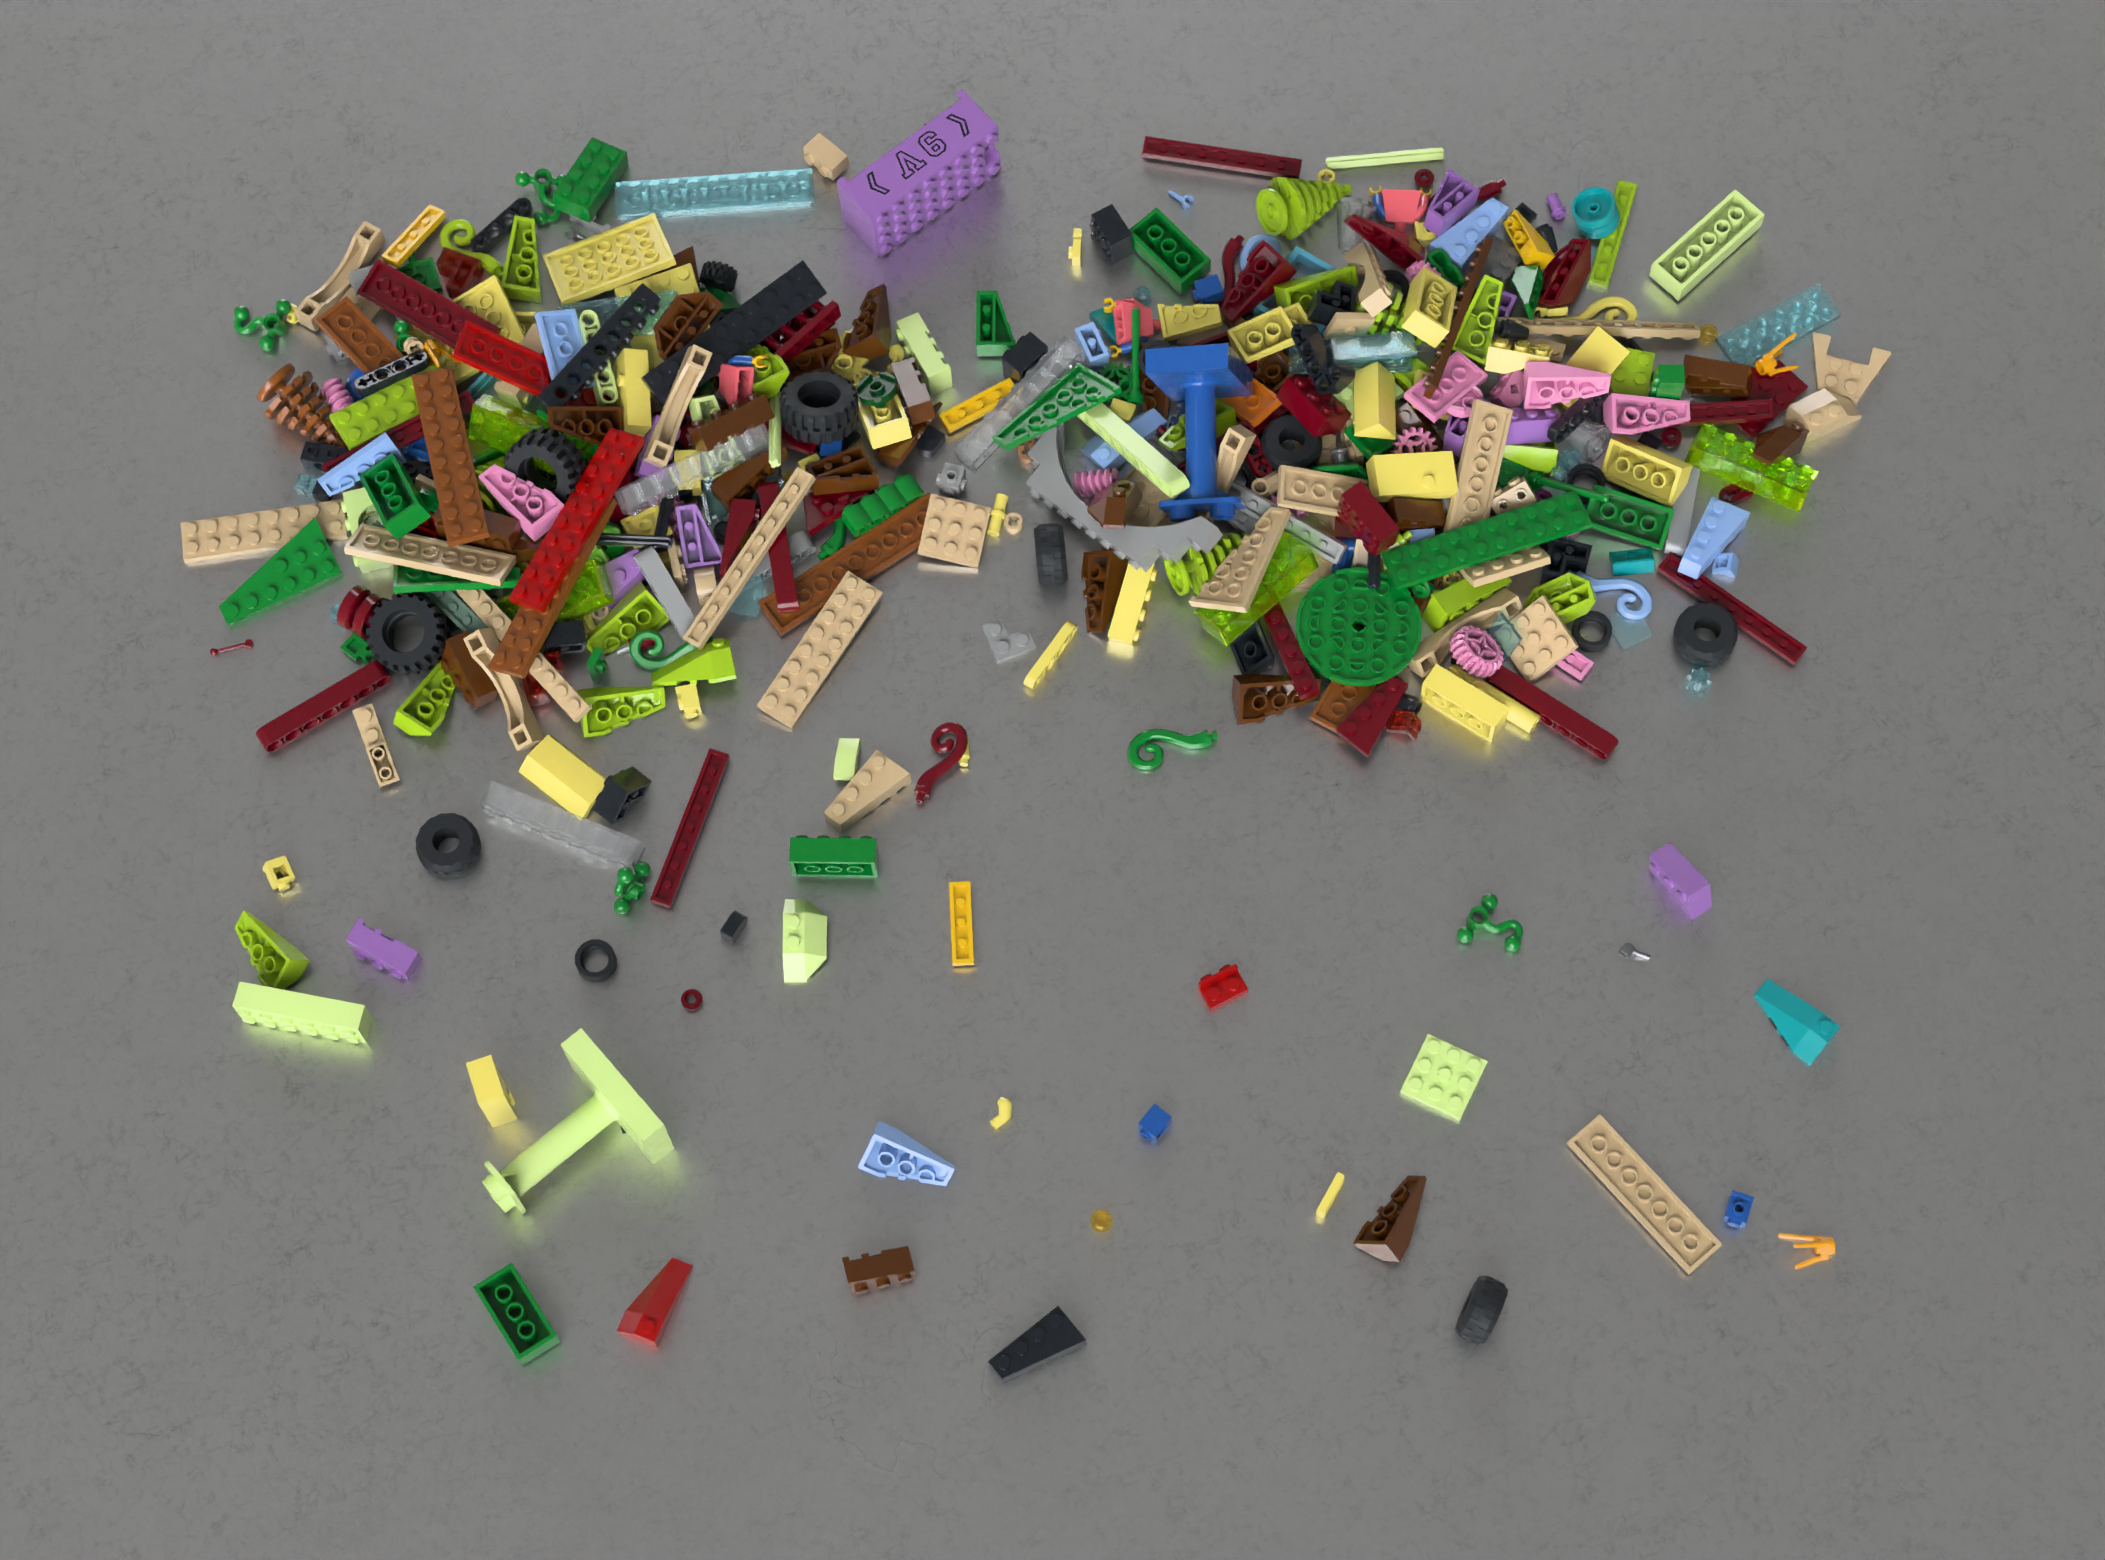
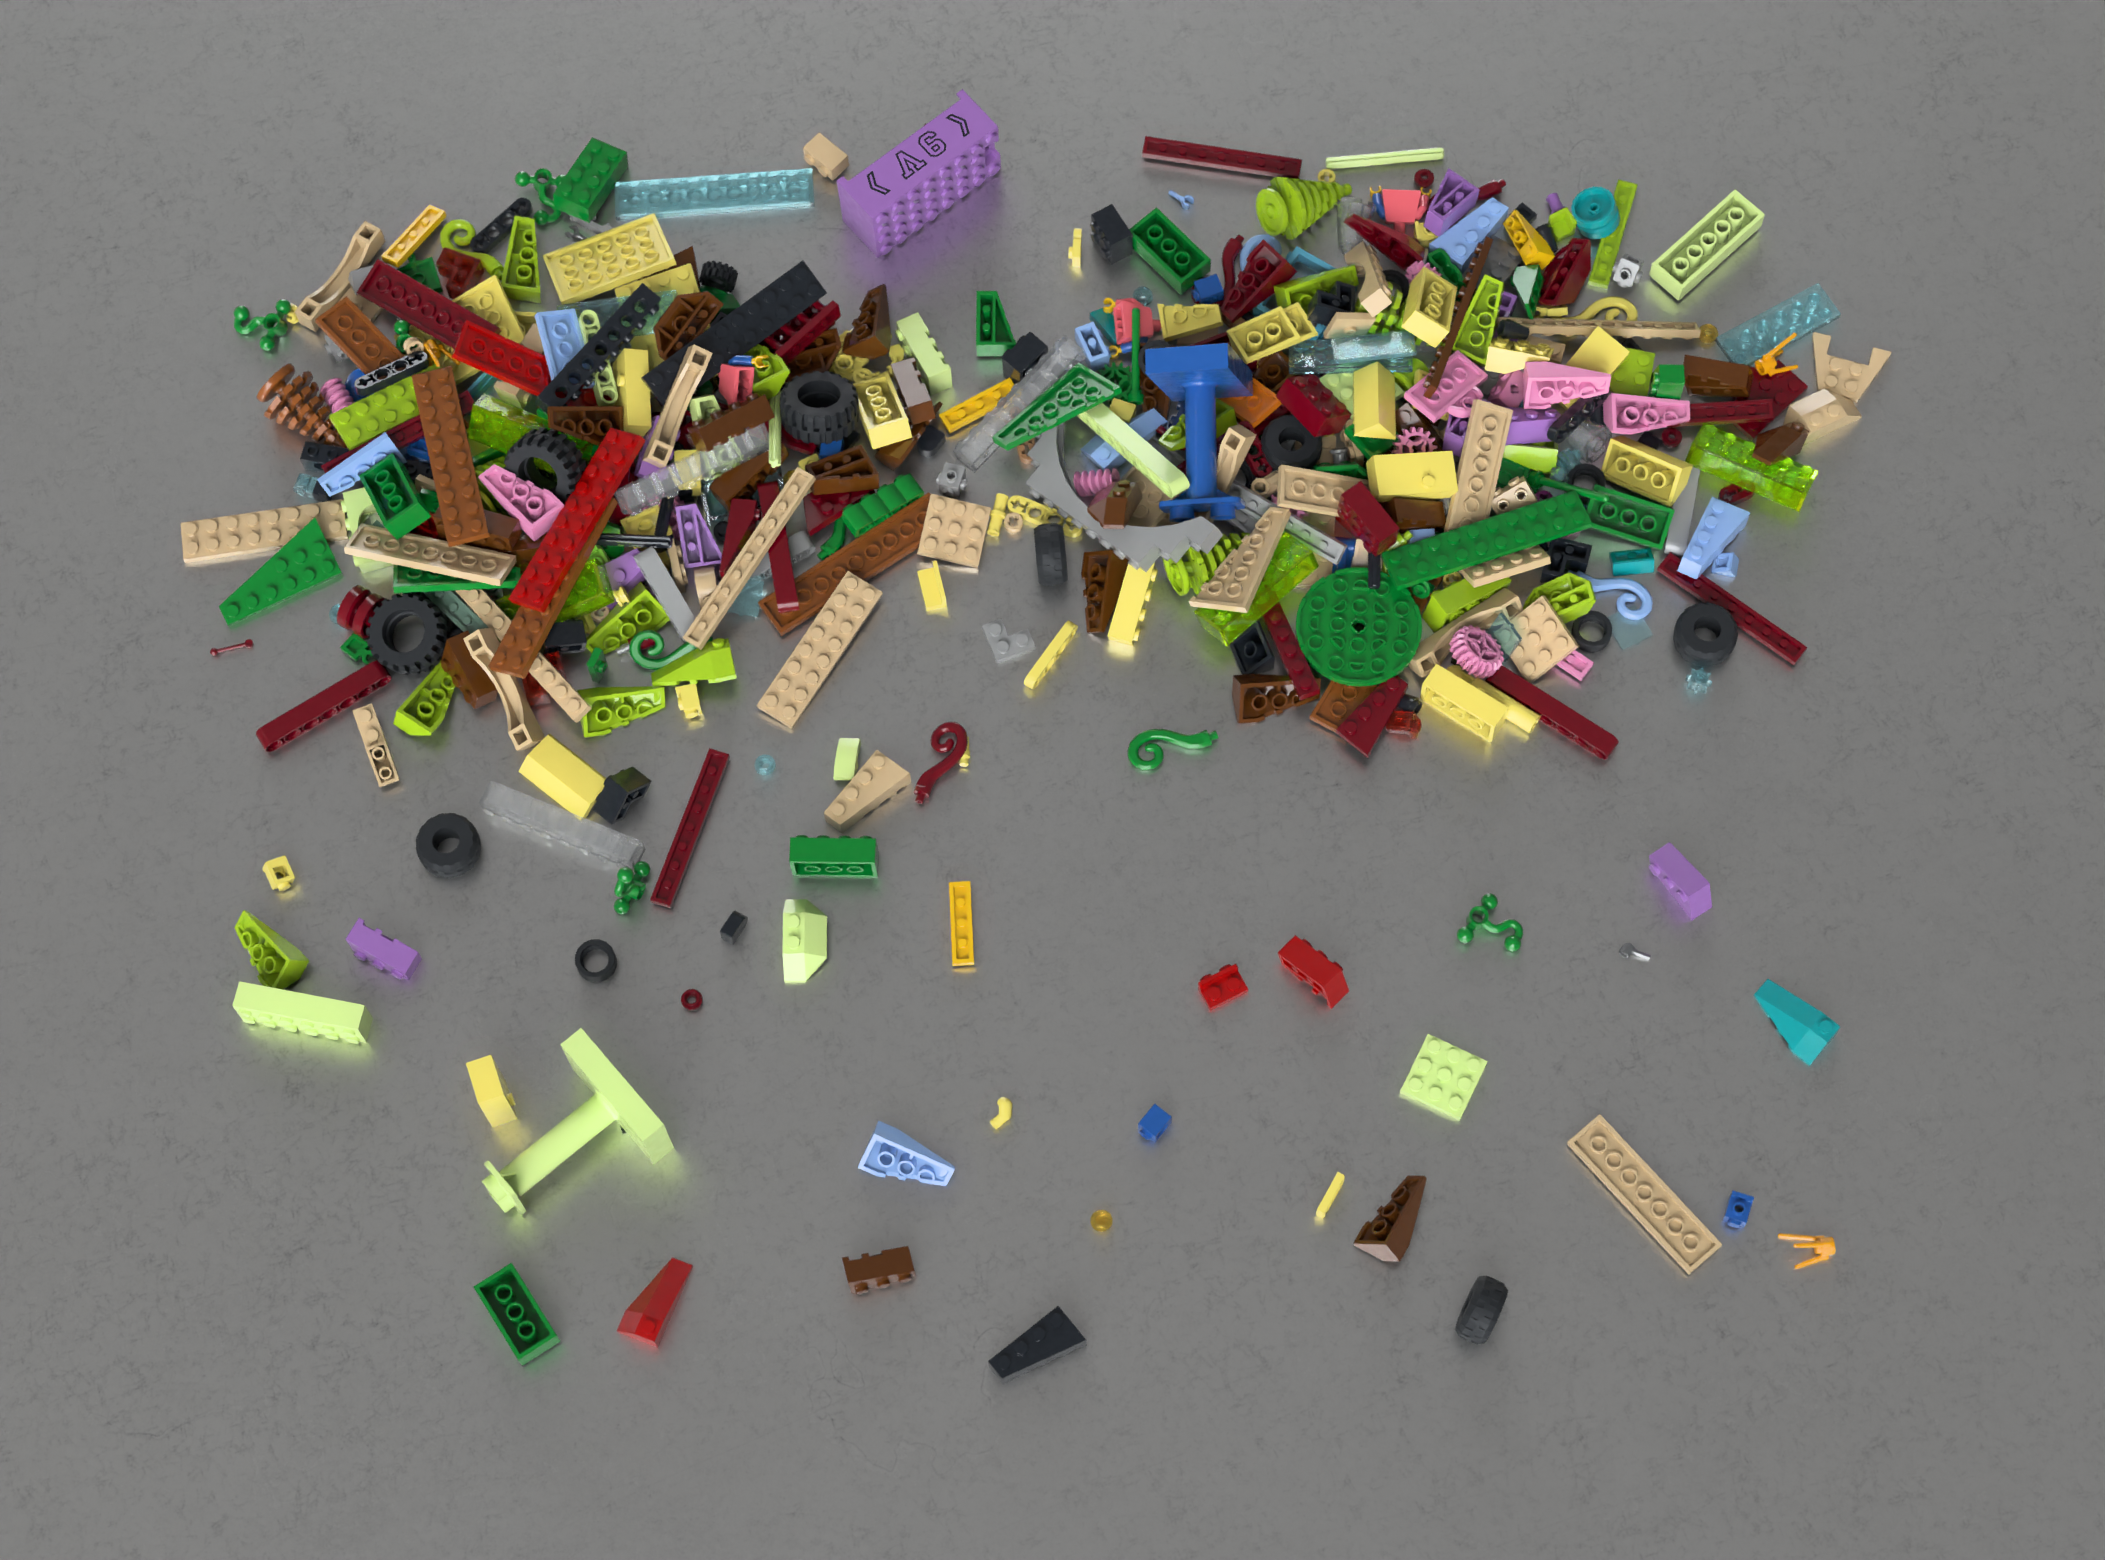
(621, 596): none -> light yellow bush
(765, 759): none -> clear light blue plate
(877, 389): dark green plate -> none
(932, 587): none -> light yellow panel
(1046, 513): none -> light yellow beam
(1315, 969): none -> red wedge
(1325, 375): black beam -> none
(1563, 224): none -> lime panel
(1628, 271): none -> light grey brick

